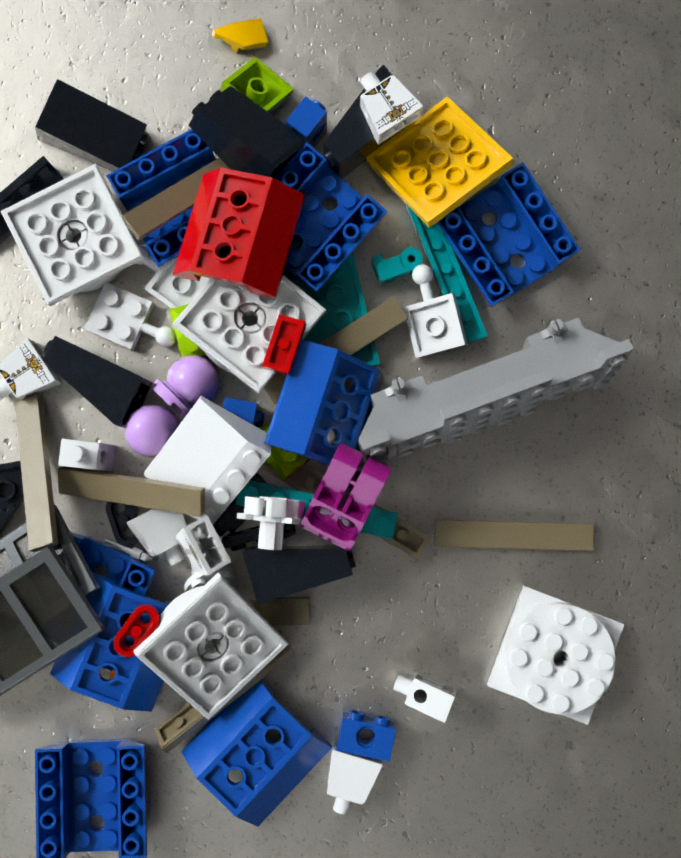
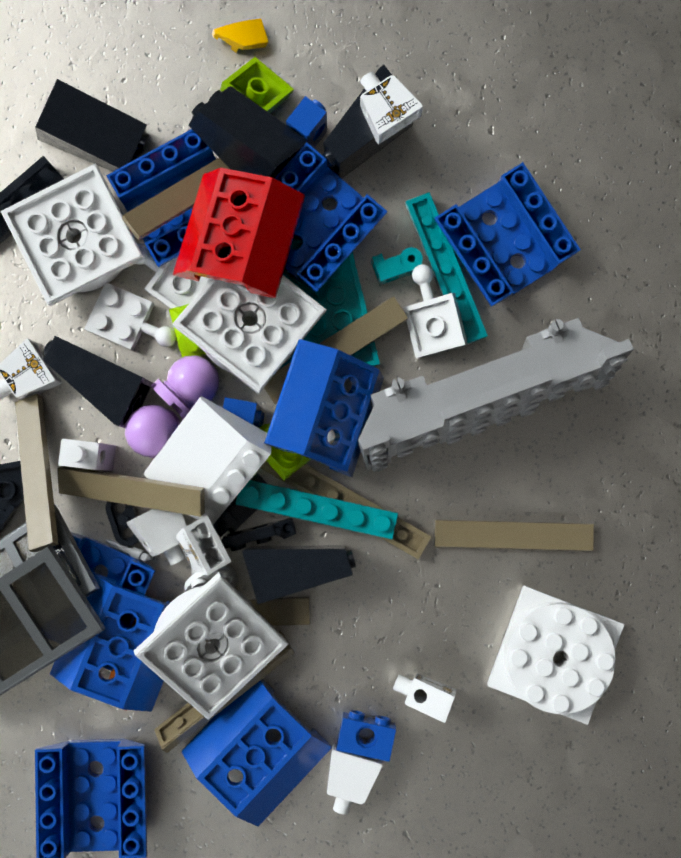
(136, 629): red plate -> none
(272, 514): white piece -> none
(284, 344): red plate -> none
(345, 497): magenta connector -> none
(439, 161): yellow plate -> none

